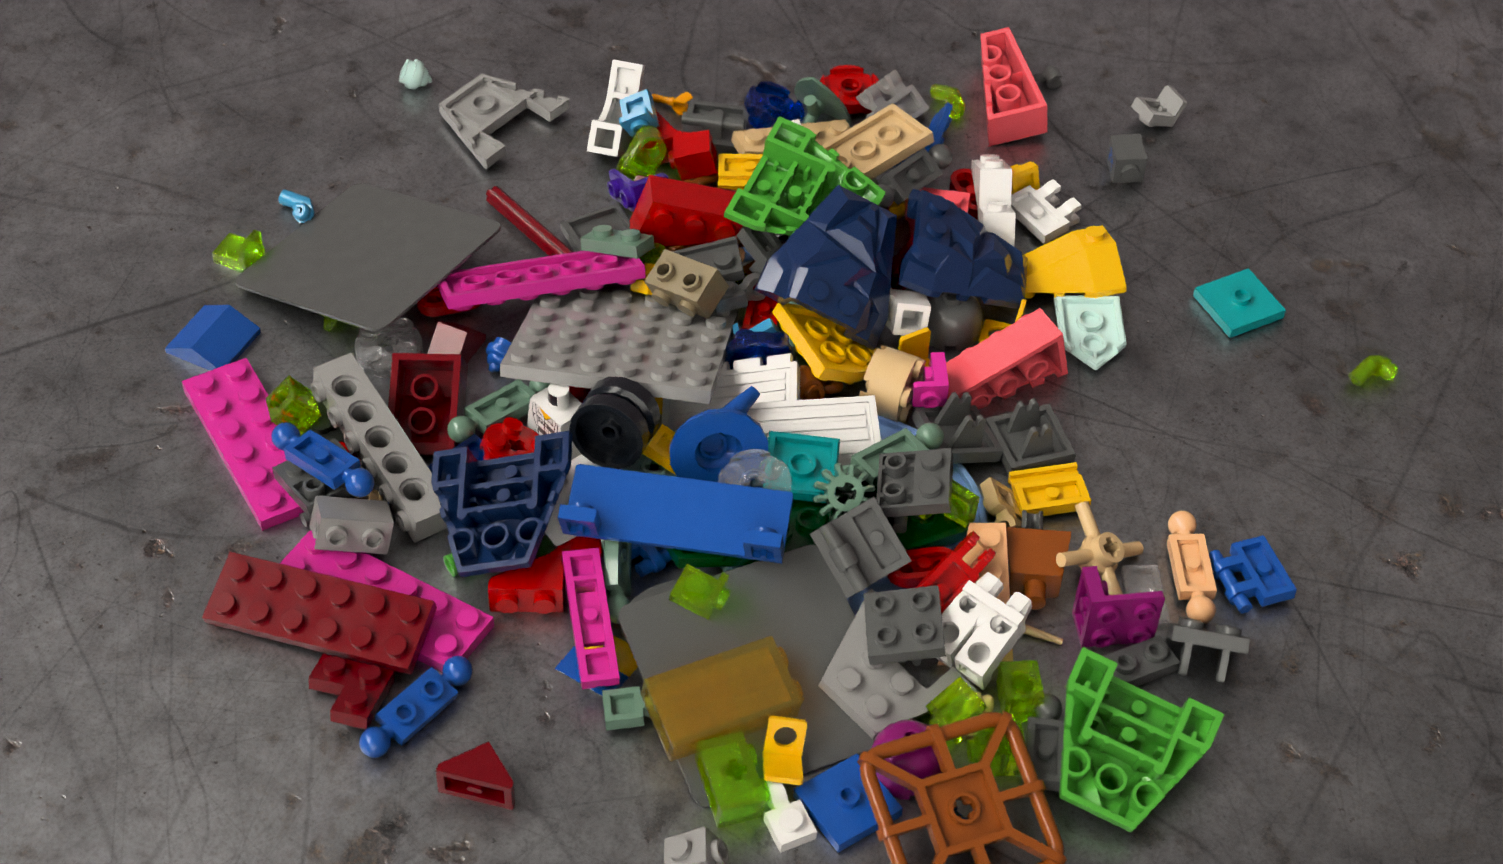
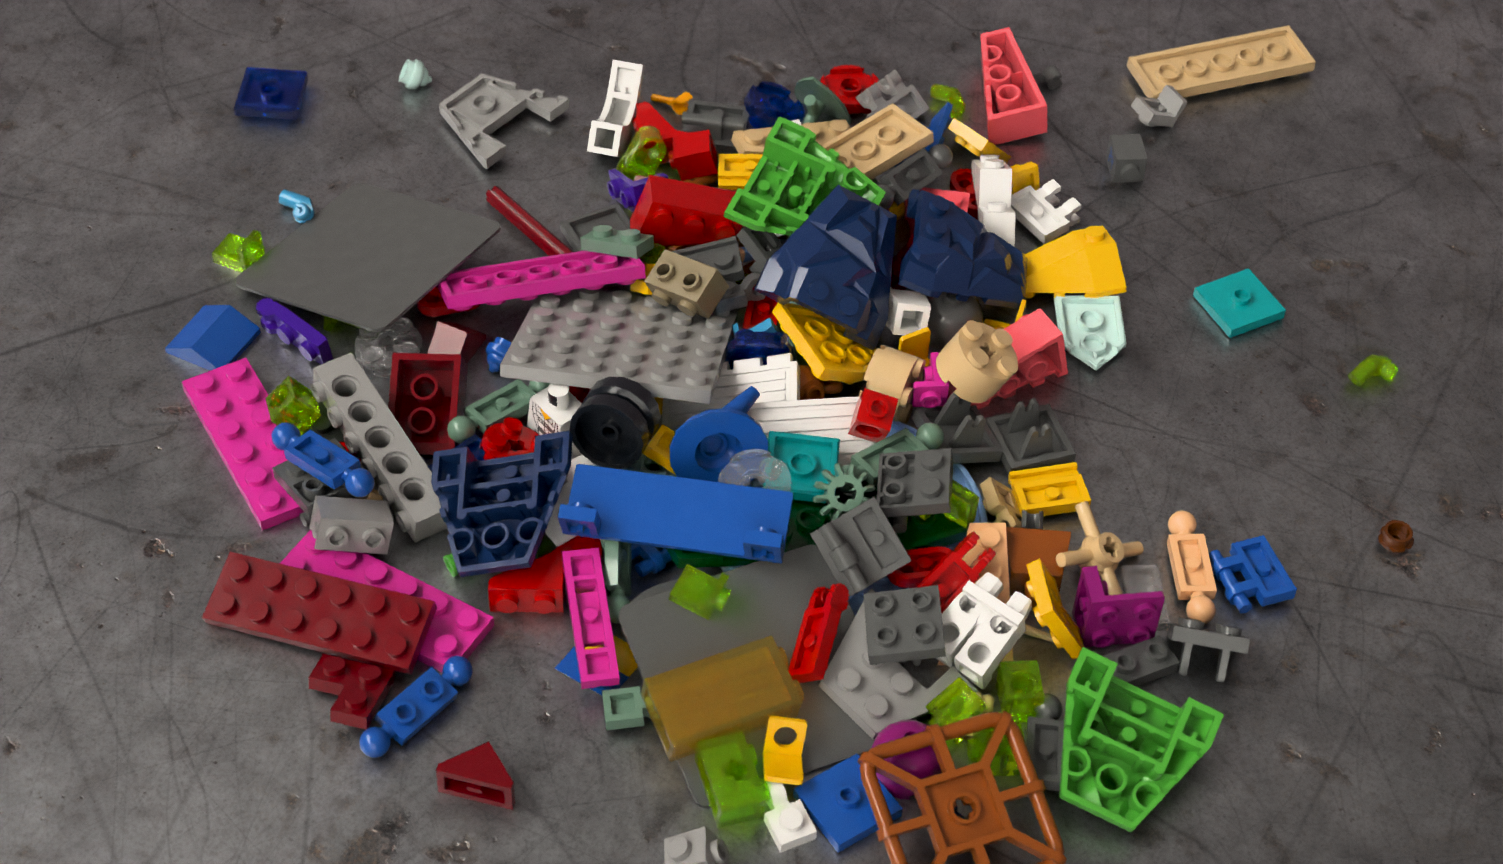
(271, 93): none -> clear blue plate
(294, 330): none -> dark purple hinge
(637, 112): dark azure bracket -> none
(818, 633): none -> red hinge
(873, 416): none -> red brick
(974, 142): none -> yellow plate
(977, 361): none -> tan brick
(1051, 611): none -> yellow plate
(1222, 63): none -> tan plate
(1396, 536): none -> reddish brown plate

